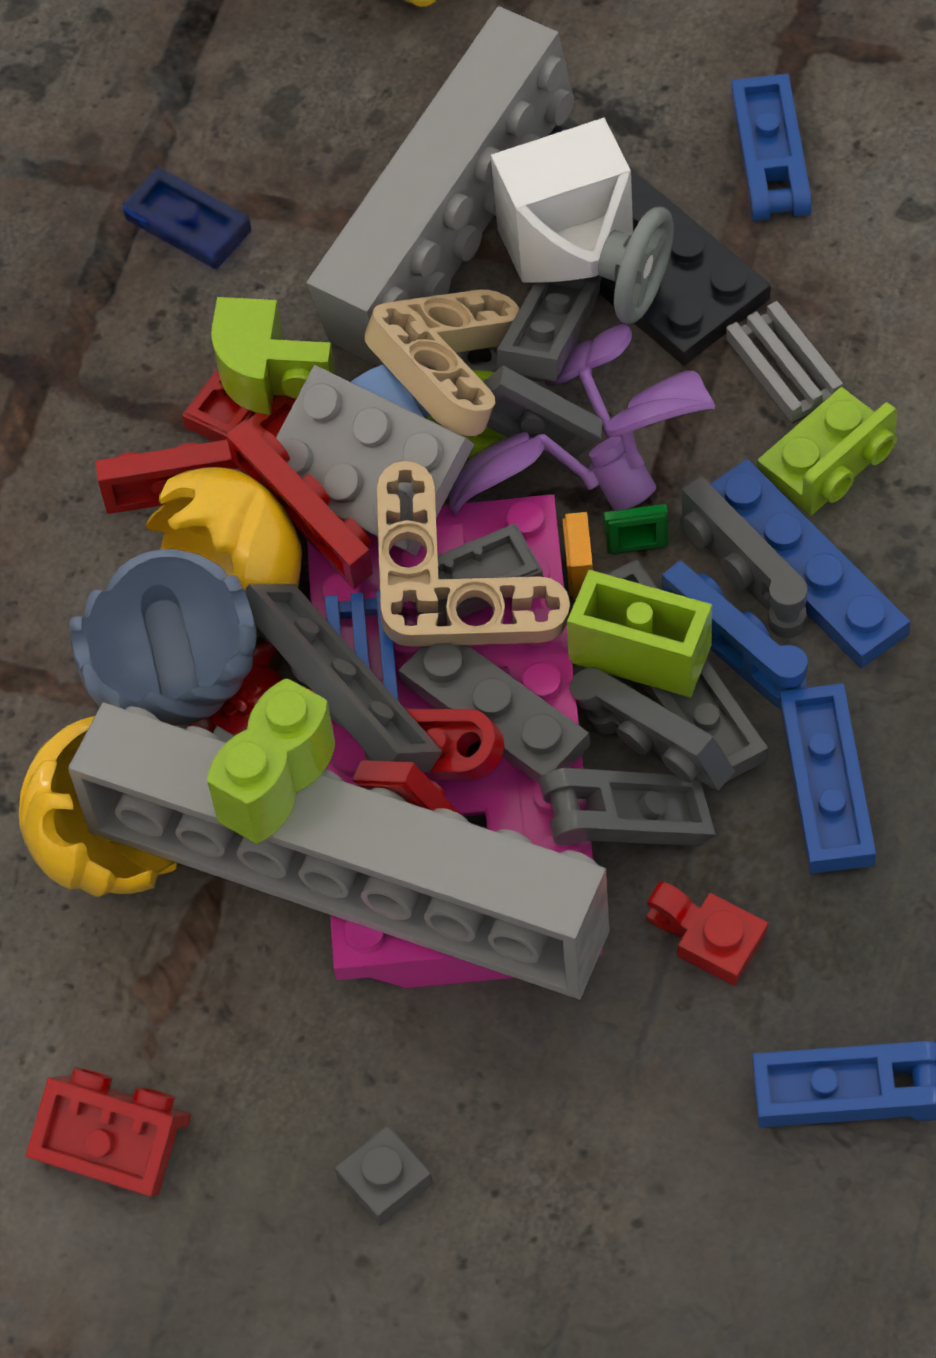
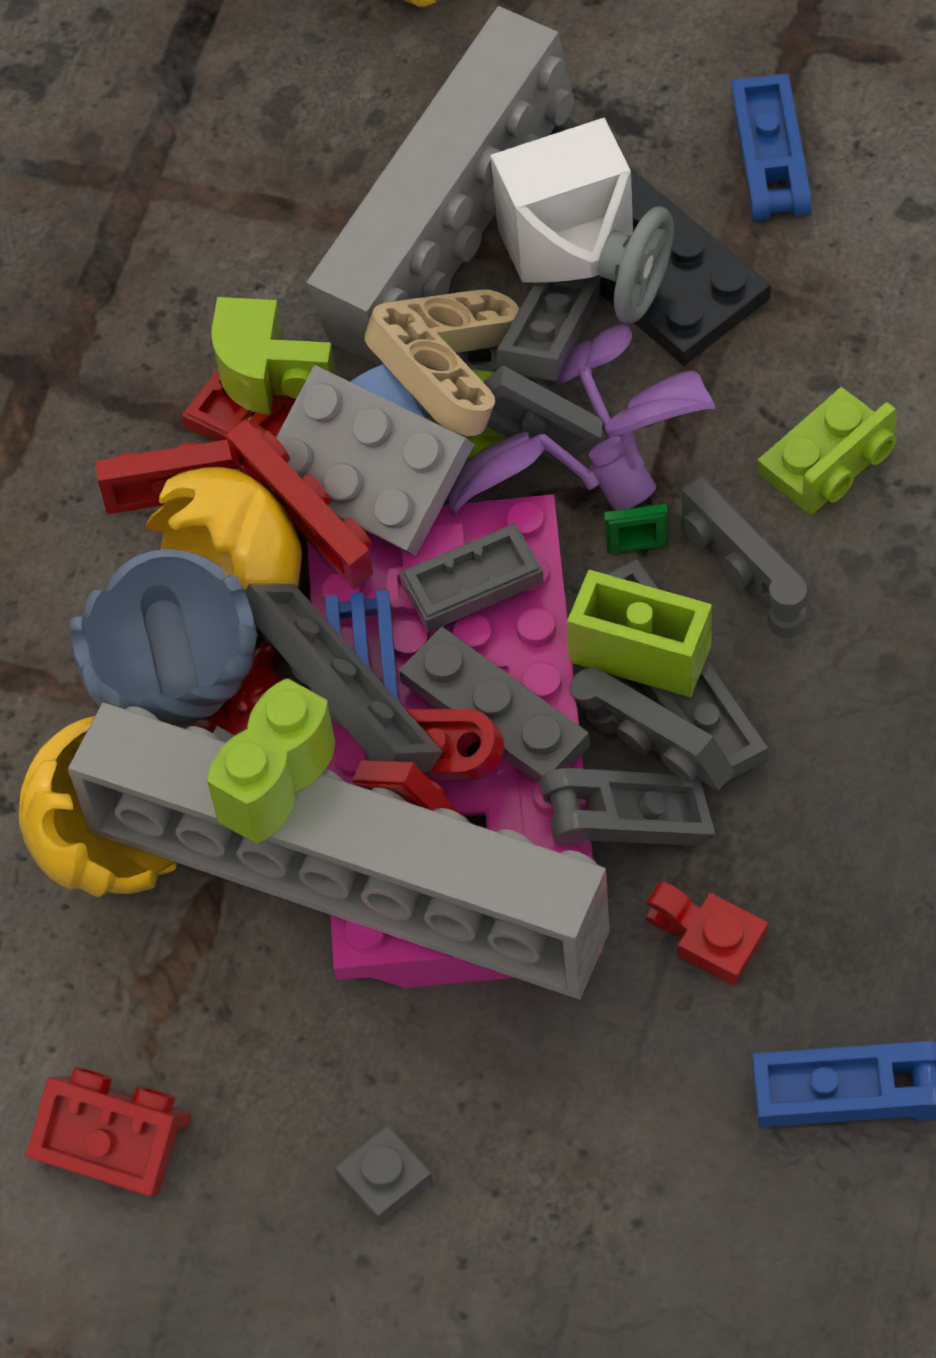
(187, 218): clear blue plate -> none
(422, 584): tan beam -> none
(577, 550): light orange tile -> none
(741, 637): blue plate -> none
(801, 347): light grey tile -> none
(827, 778): blue plate -> none
(837, 592): blue plate -> none

